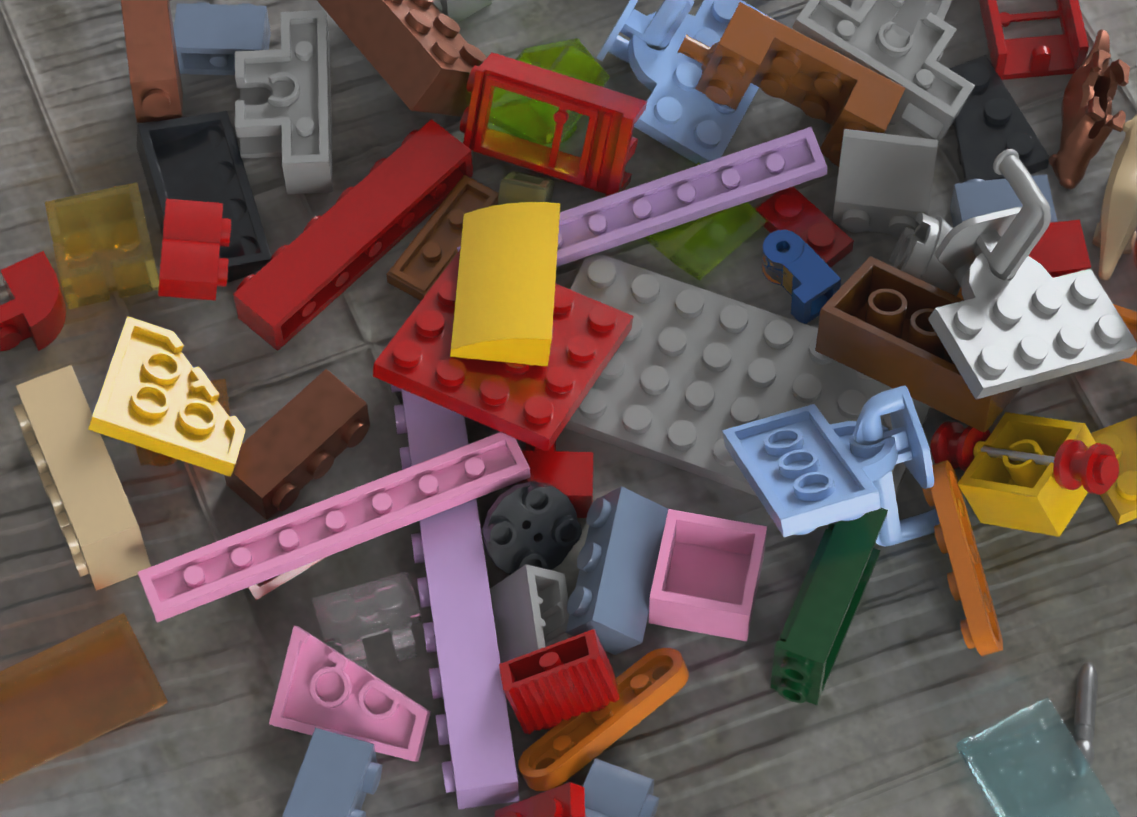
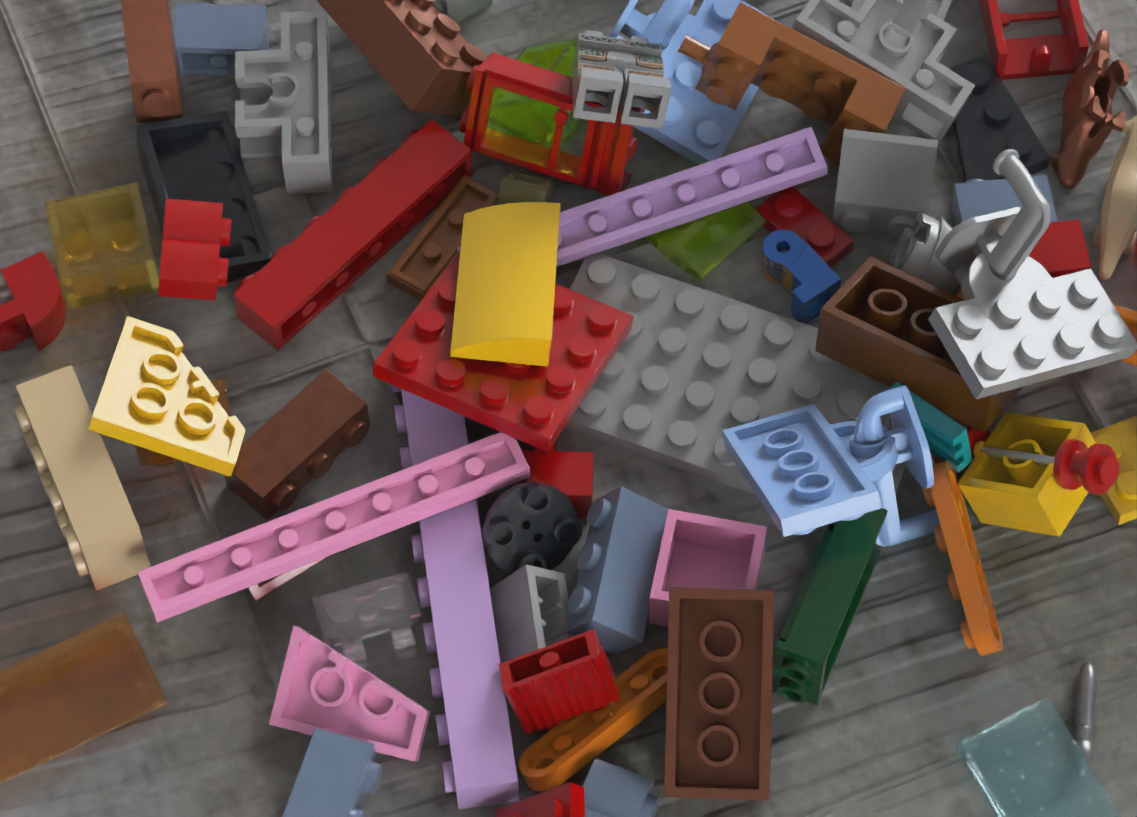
(620, 75): none -> light grey hips
(719, 693): none -> copper brick
(944, 435): none -> teal tile

